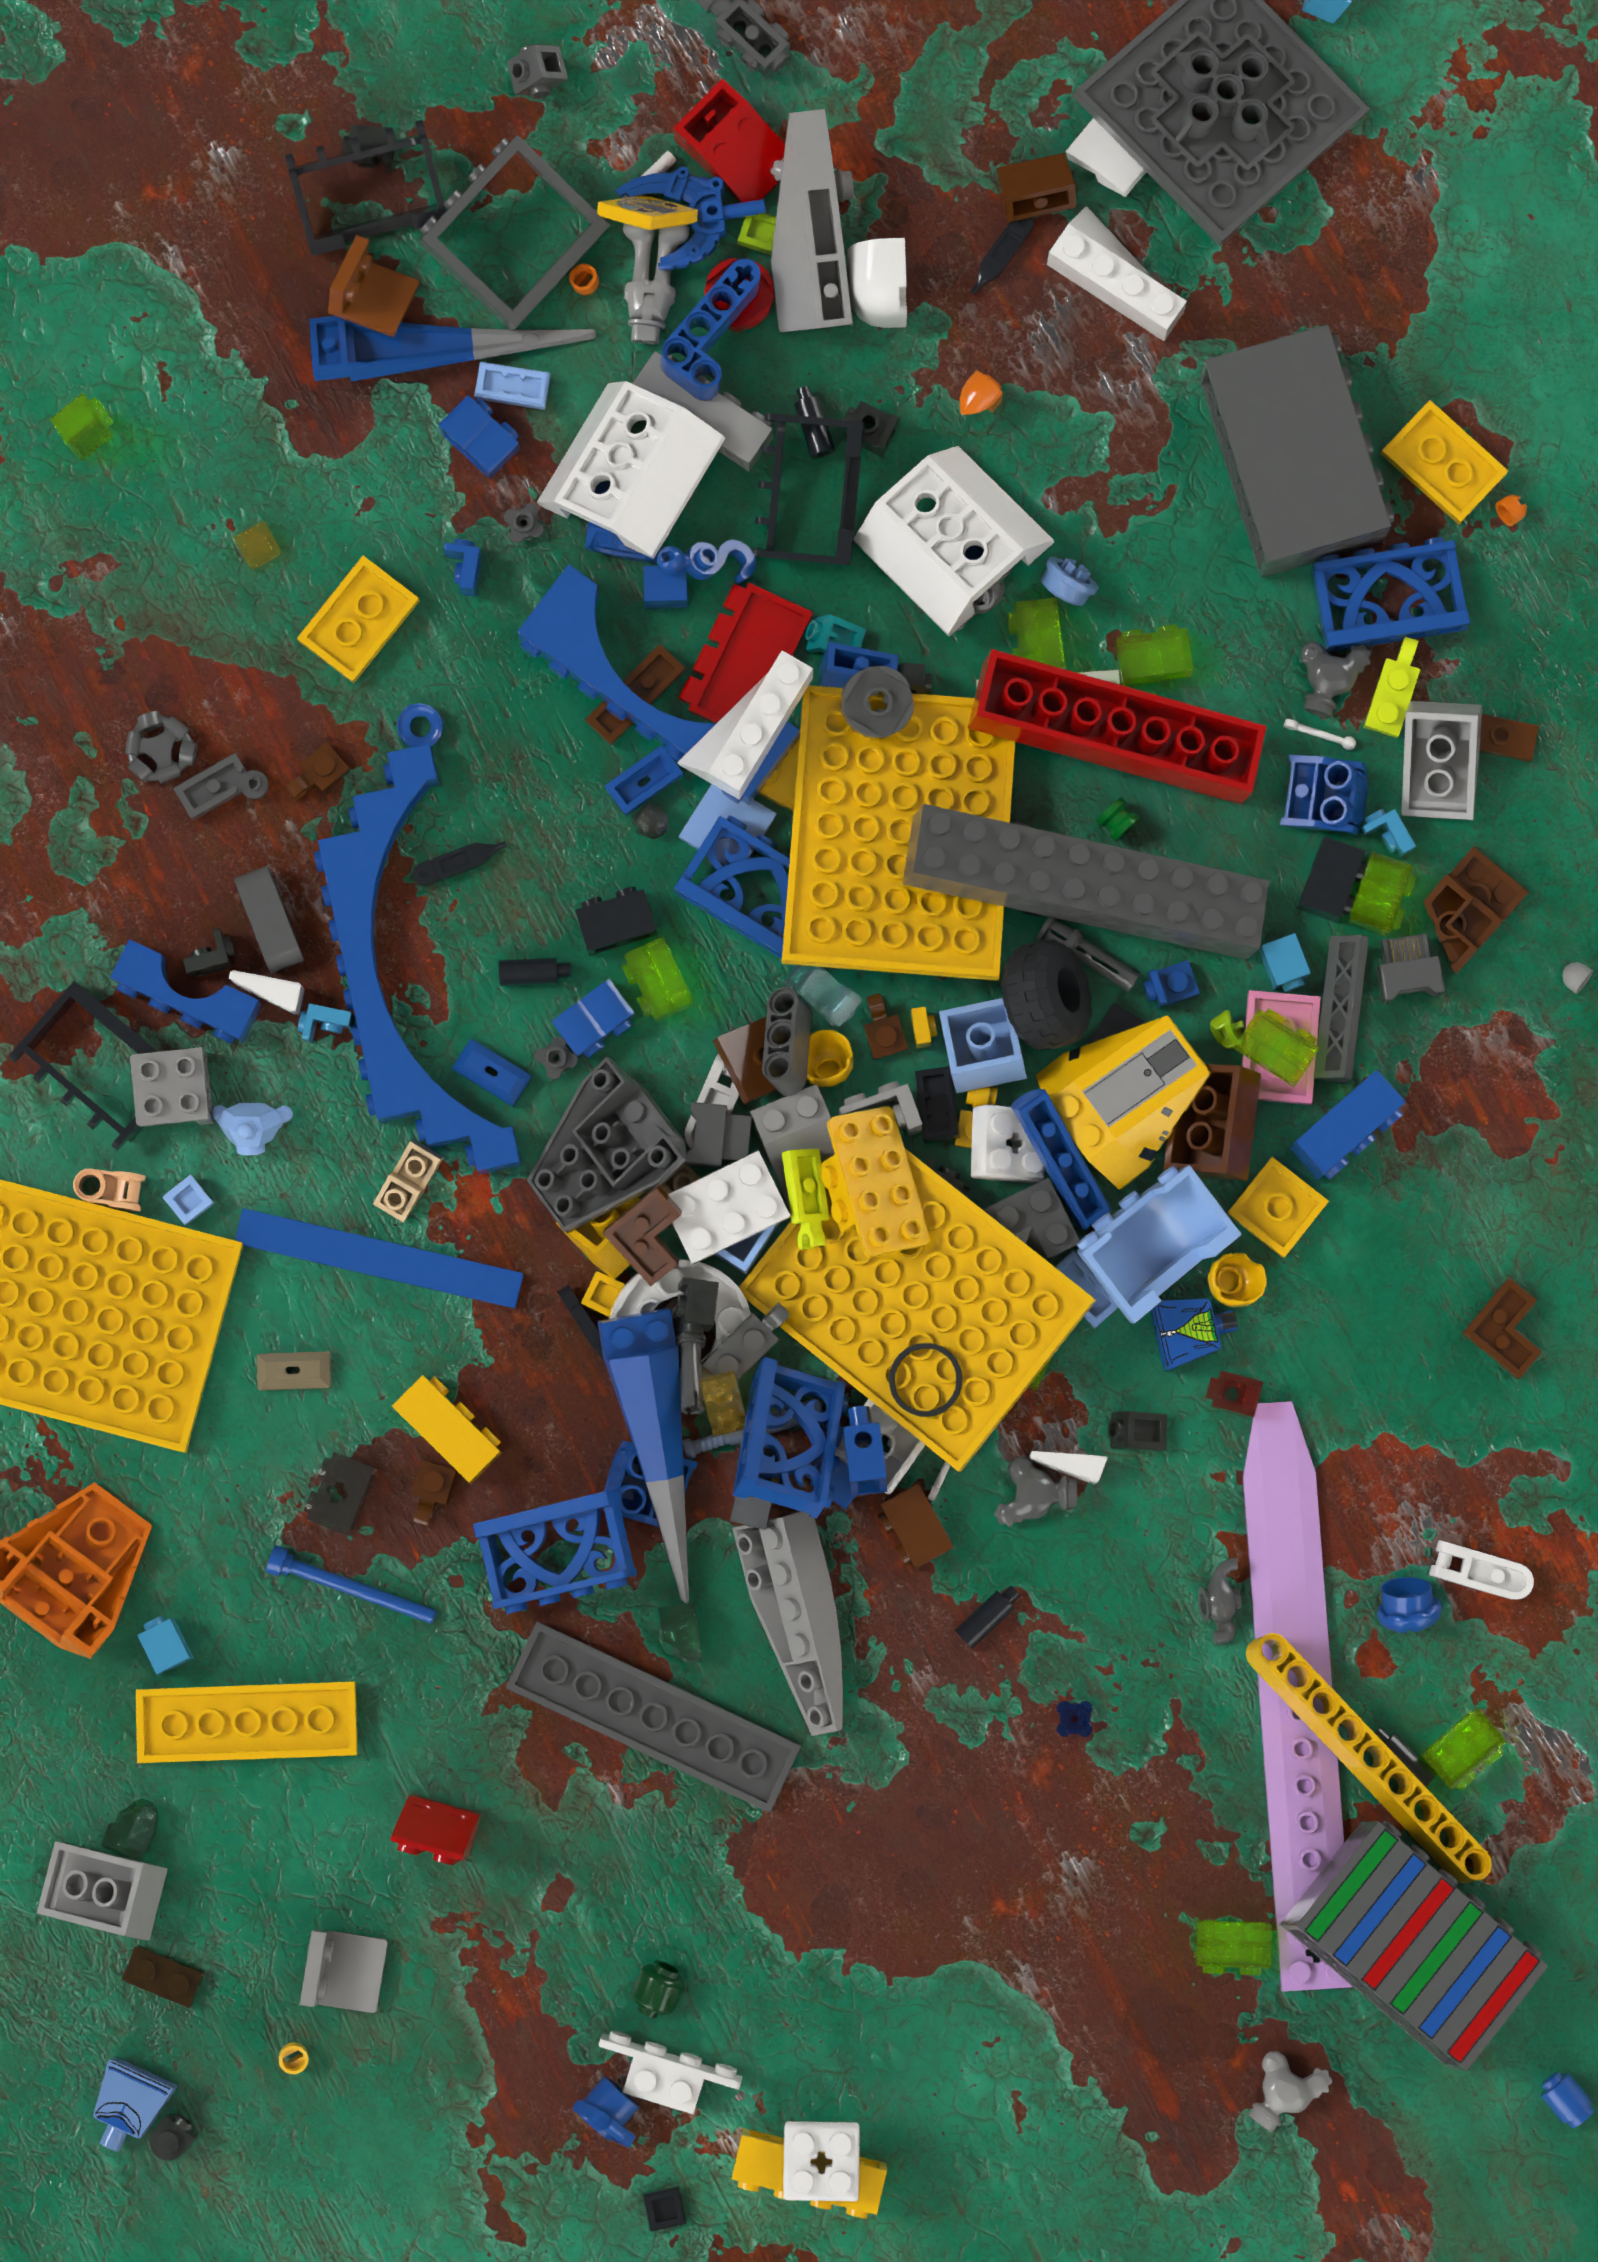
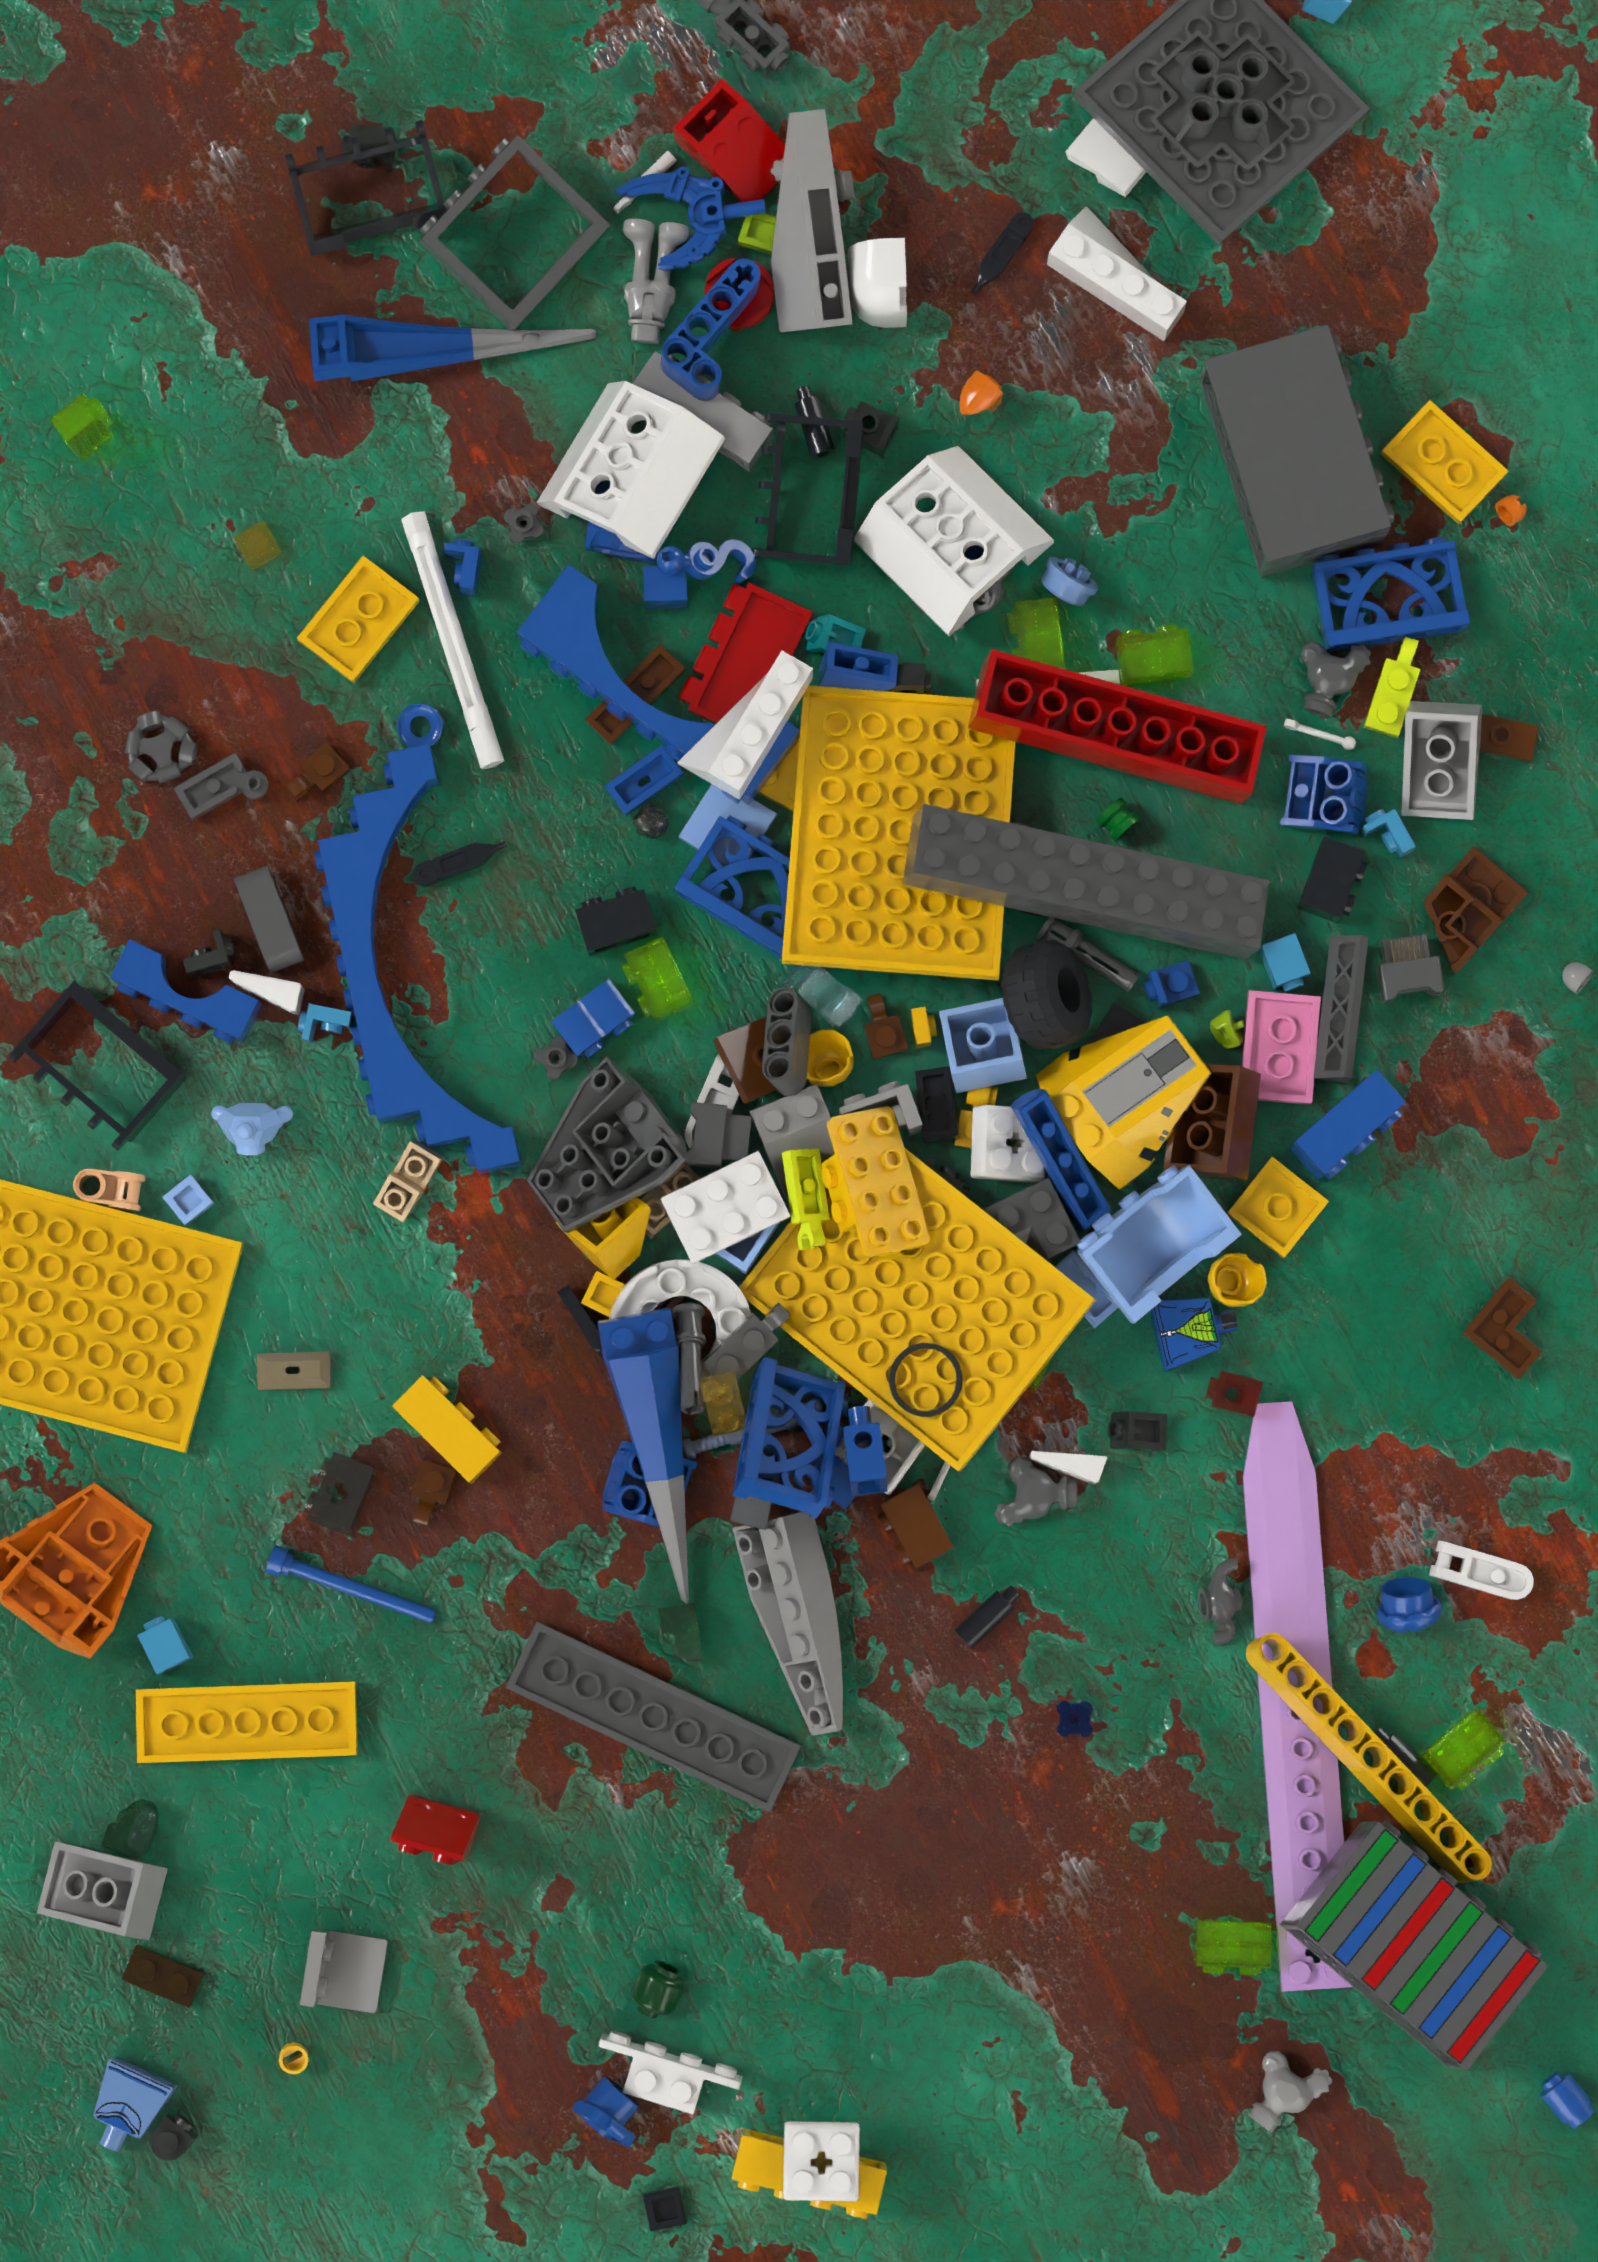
(171, 1087): light grey bracket -> none
(370, 292): dark orange bracket -> none
(379, 1258): blue tile -> none
(452, 640): none -> white piece
(480, 436): blue brick -> none
(505, 1086): blue piece -> none
(511, 1533): blue fence -> none
(512, 385): light blue plate -> none
(532, 971): black cylinder -> none
(537, 70): dark grey brick -> none
(580, 276): orange hinge -> none
(636, 1234): reddish brown plate -> none
(647, 212): yellow tile -> none
(697, 1305): pearl dark grey brick -> none
(897, 697): dark grey plate -> none
(1036, 187): reddish brown brick -> none
(1277, 1046): clear neon green brick -> none
(1381, 894): clear neon green brick -> none

